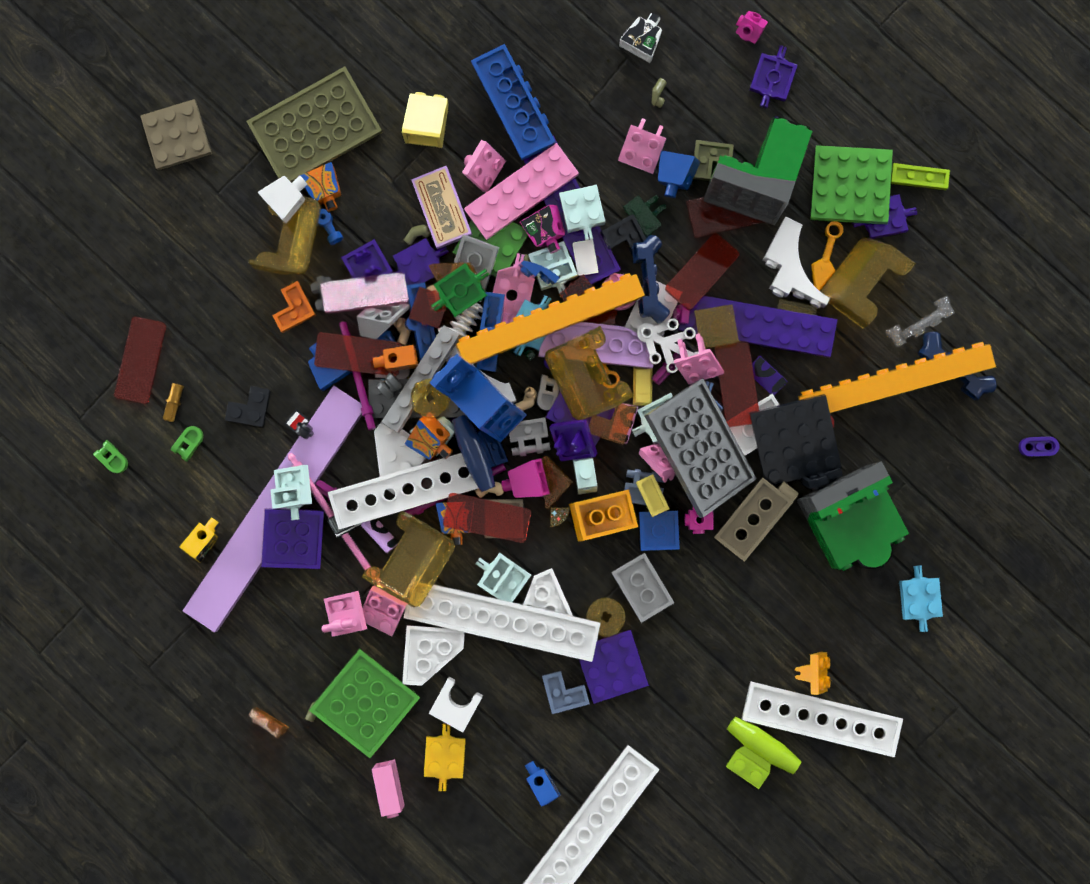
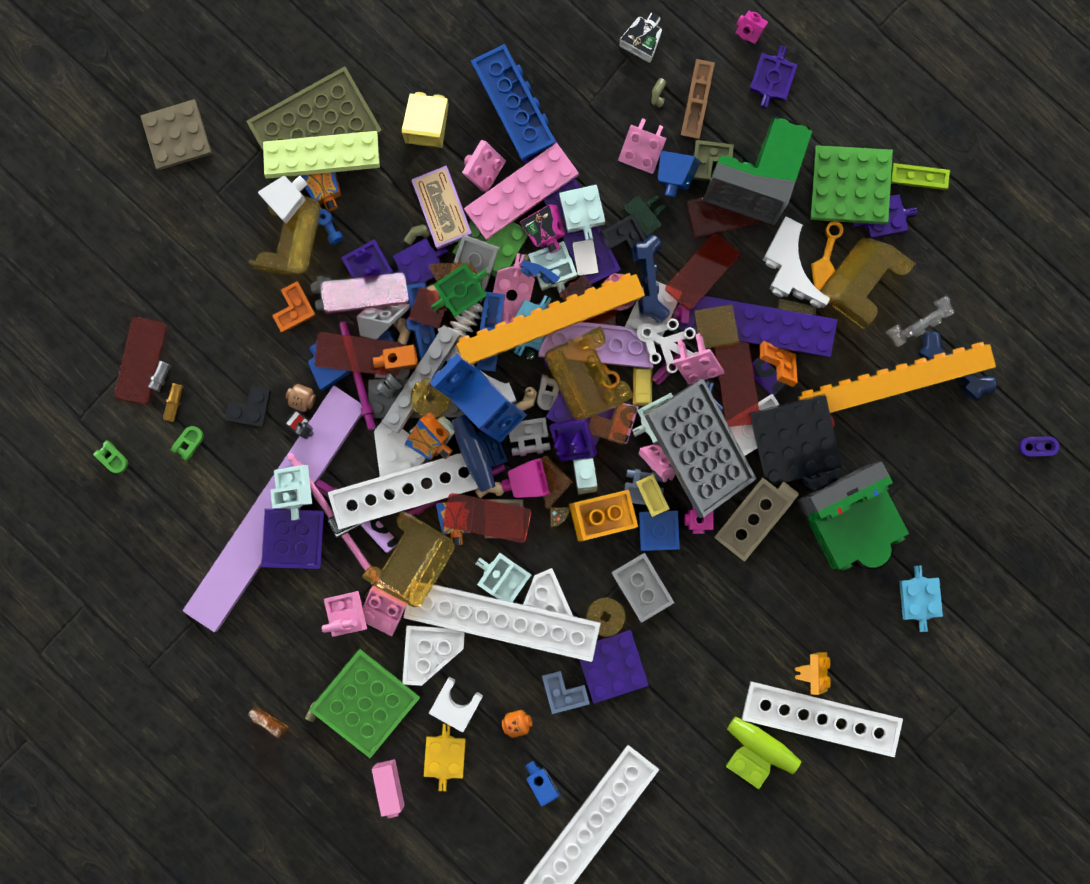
(158, 378): none -> flat silver pin
(198, 547): yellow torso -> none
(300, 397): none -> medium nougat head
(321, 154): none -> yellowish green plate
(516, 723): none -> orange head
(697, 98): none -> medium nougat slope
(783, 360): none -> orange plate

